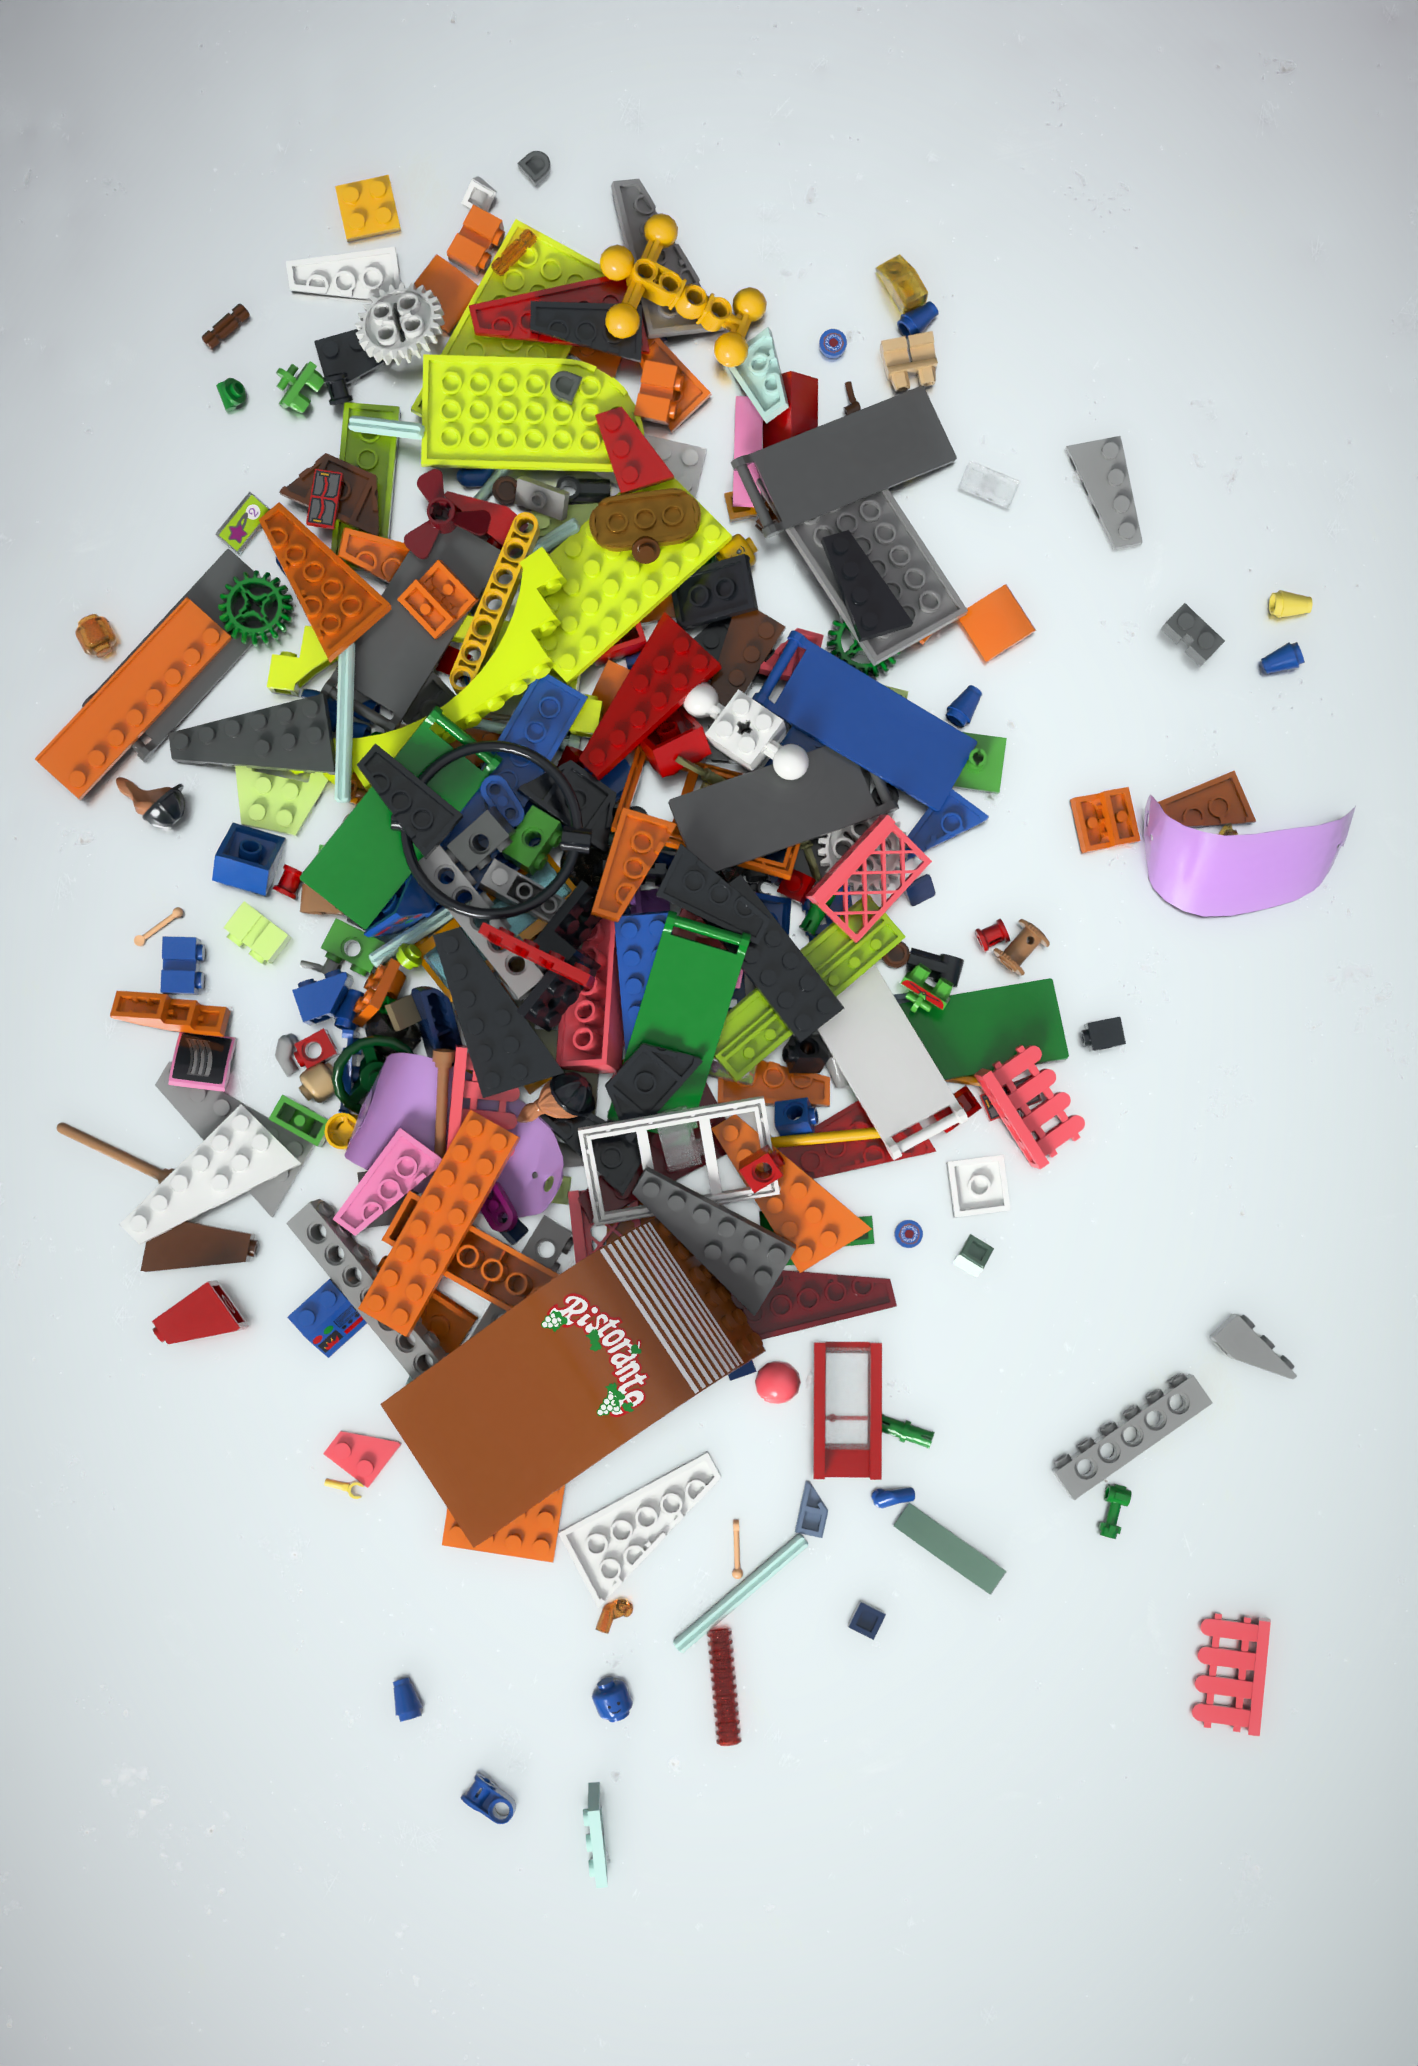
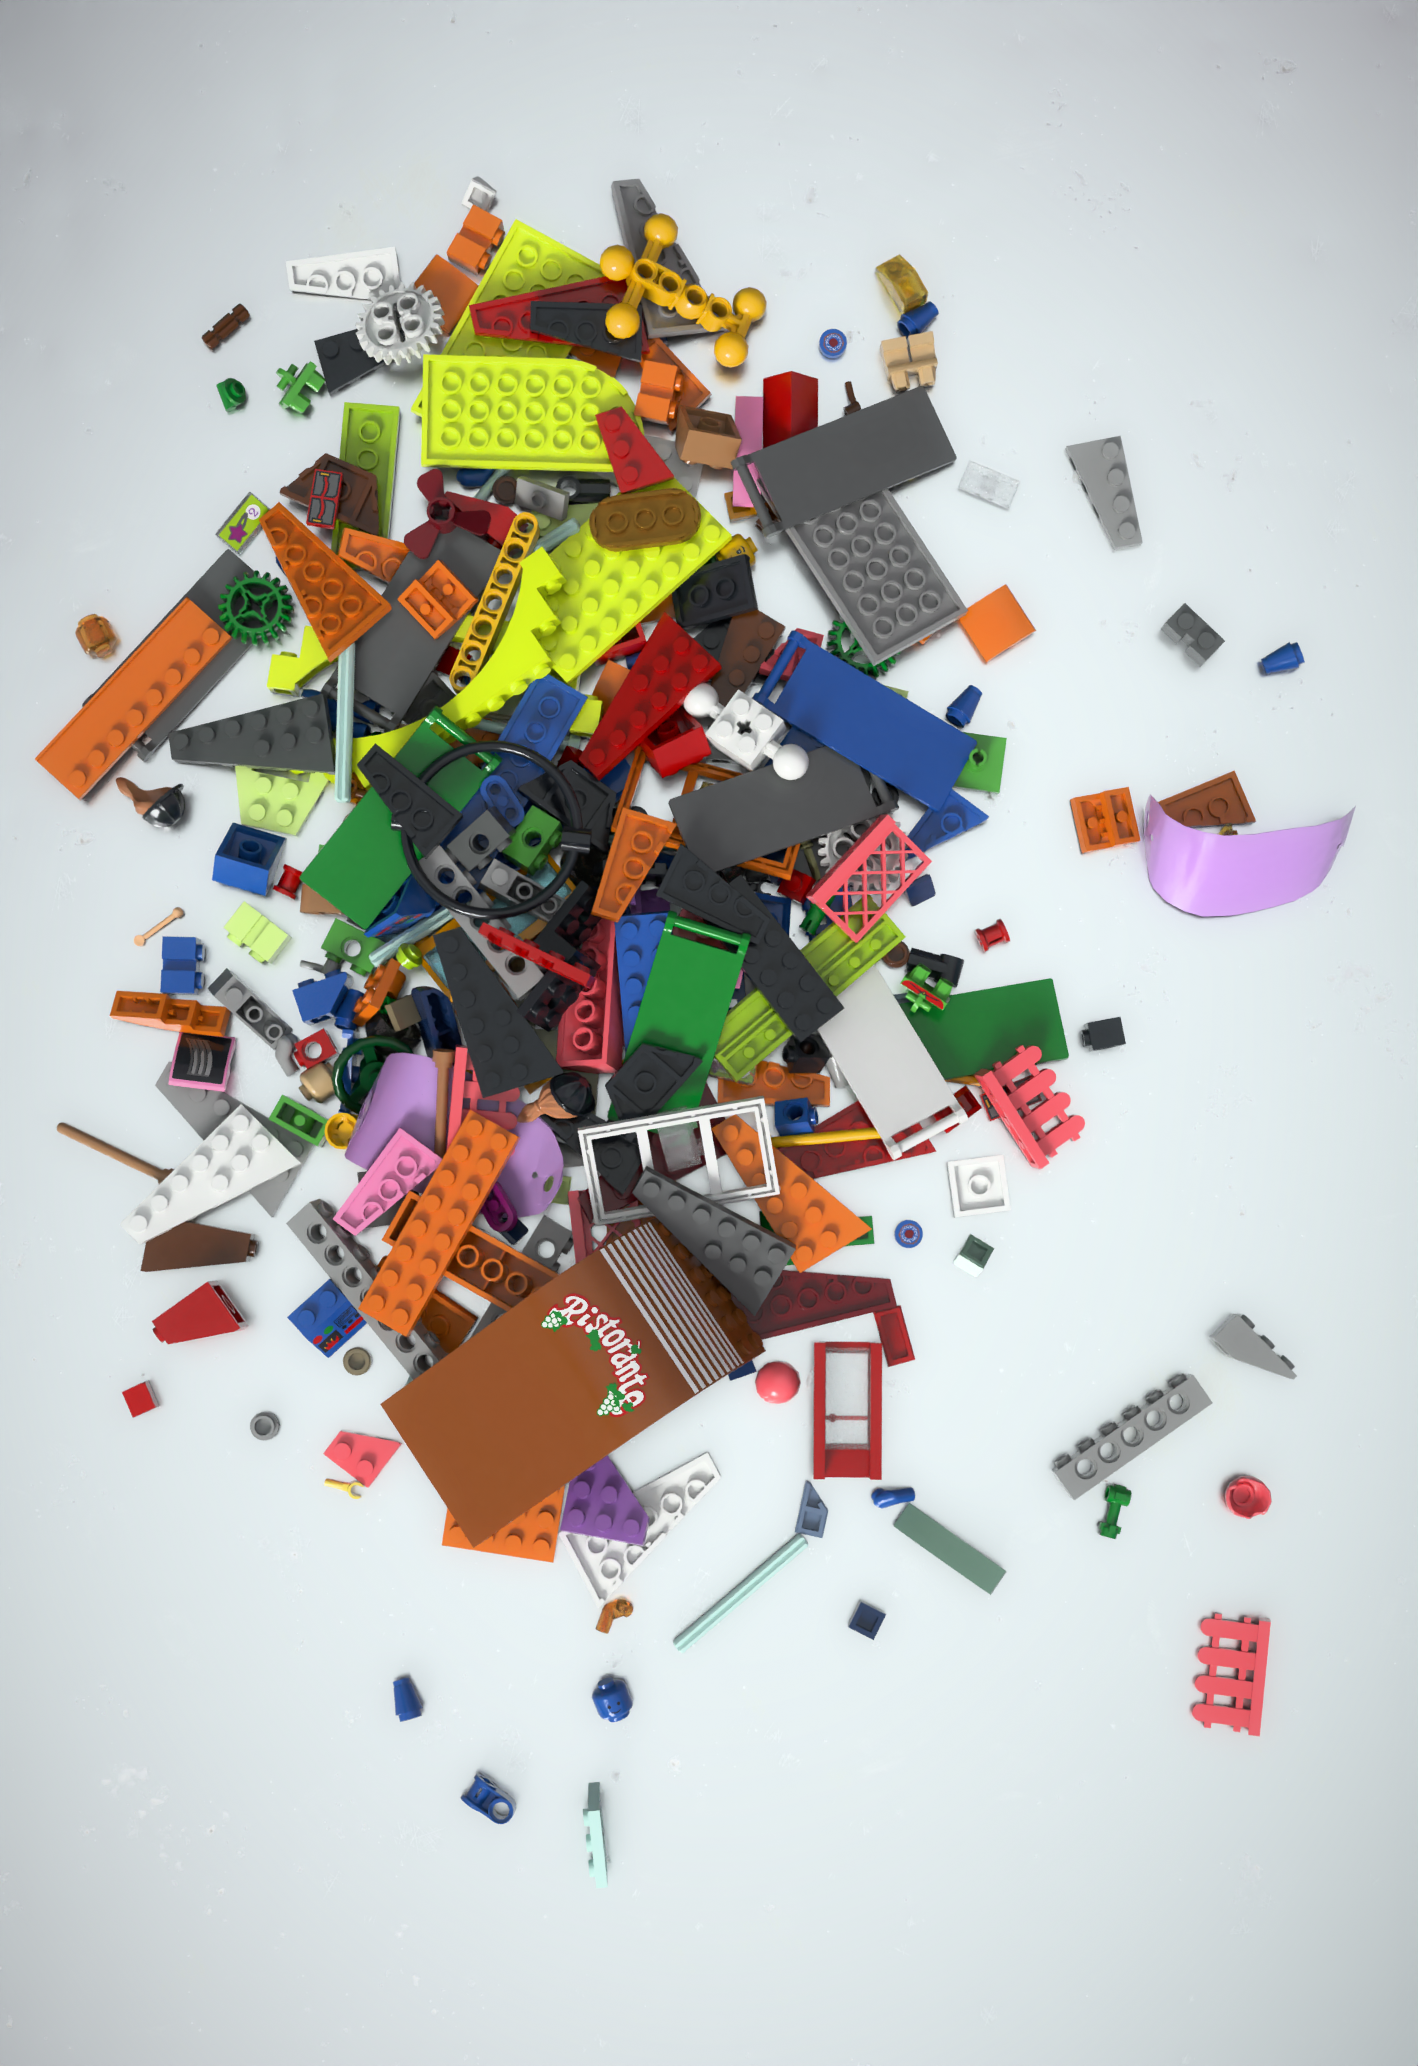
(140, 1399): none -> red slope
(249, 1008): none -> light grey slope
(264, 1426): none -> light grey plate
(338, 388): black bush -> none
(357, 1361): none -> dark tan tile
(368, 208): yellow plate -> none
(386, 427): light aqua axle -> none
(514, 252): clear orange axle -> none
(535, 166): dark grey tile -> none
(565, 386): dark grey tile -> none
(604, 1506): none -> medium lavender plate
(645, 550): reddish brown plate -> none
(706, 437): none -> medium nougat slope
(706, 774): olive piece -> none
(724, 1687): clear red piece -> none
(737, 1573): light nougat hinge -> none
(756, 1178): red brick -> none
(762, 376): light aqua wing -> none
(865, 594): black wing -> none
(894, 1336): none -> red tile
(906, 1431): green pin -> none
(1019, 949): medium nougat hose -> none
(1248, 1497): none -> coral hair
(1289, 604): light yellow cone -> none

